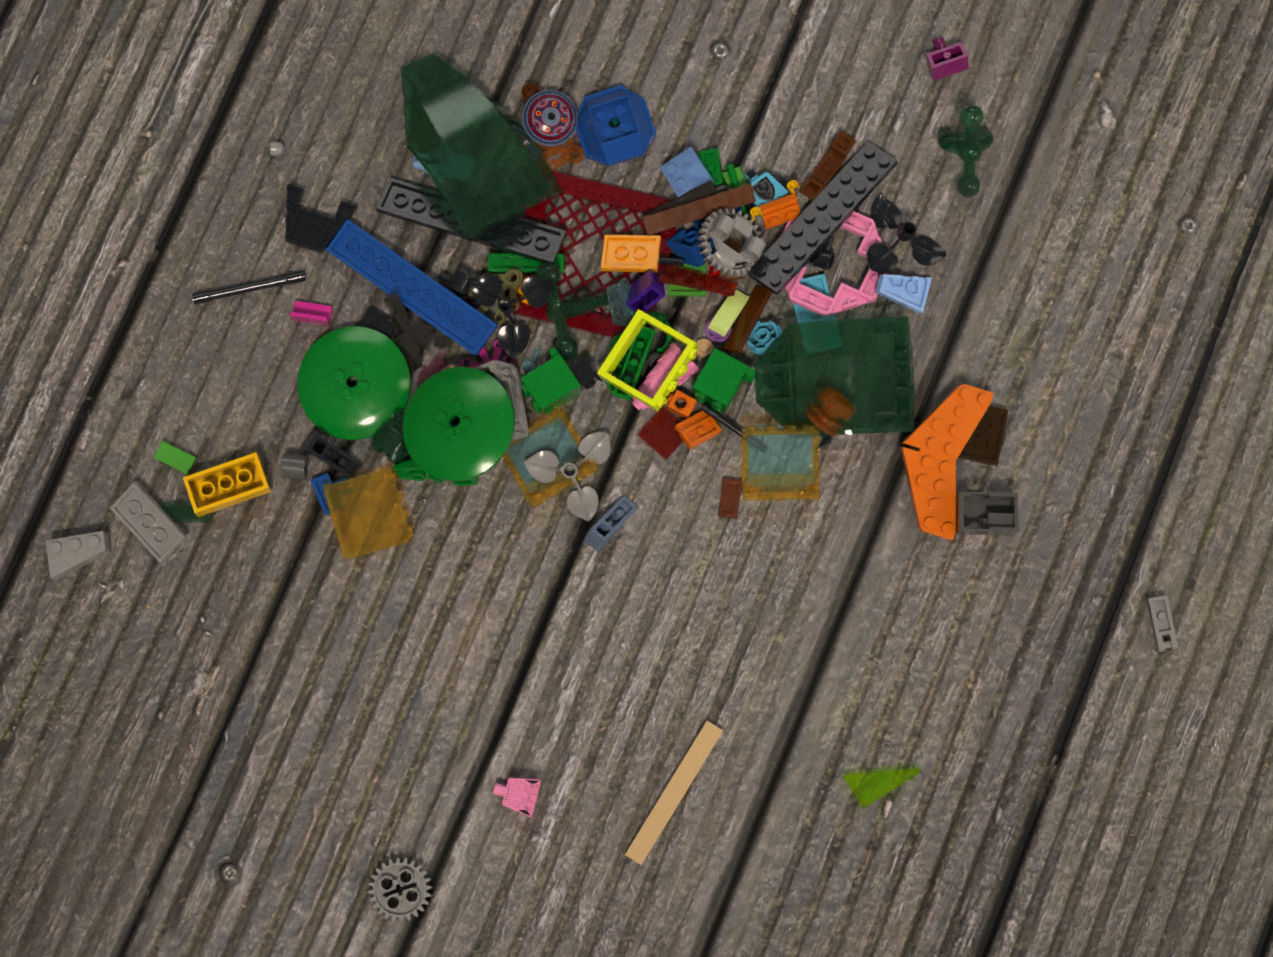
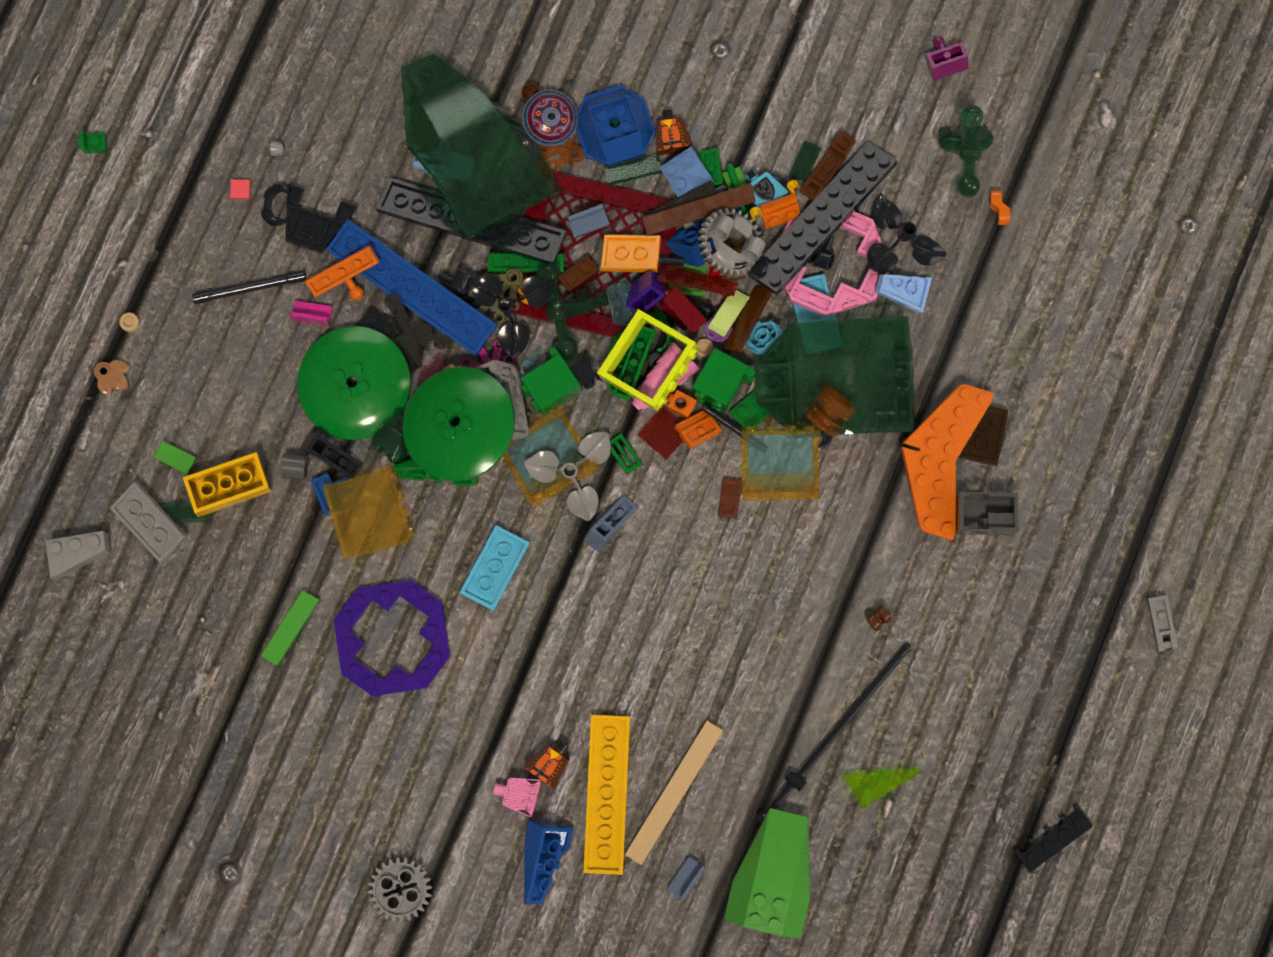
(92, 142): none -> green bracket
(113, 378): none -> medium nougat plate
(129, 322): none -> tan tile
(240, 189): none -> coral tile
(269, 194): none -> black piece
(290, 628): none -> bright green tile
(343, 272): none -> orange plate
(386, 597): none -> dark purple plate
(494, 568): none -> medium azure plate
(543, 851): none -> blue wedge
(549, 764): none -> torso
(578, 274): none -> reddish brown plate
(588, 221): none -> sand blue panel
(606, 794): none -> yellow plate
(616, 456): none -> green tile
(633, 170): none -> clear green tile
(671, 135): none -> torso
(682, 311): none -> dark red window
(686, 878): none -> sand blue panel
(703, 307): none -> black cone
(749, 412): none -> green plate
(774, 878): none -> bright green wedge
(795, 780): none -> black bar
(805, 161): none -> clear green tile
(878, 618): none -> reddish brown wheel
(999, 207): none -> orange piece
(1054, 840): none -> black hinge

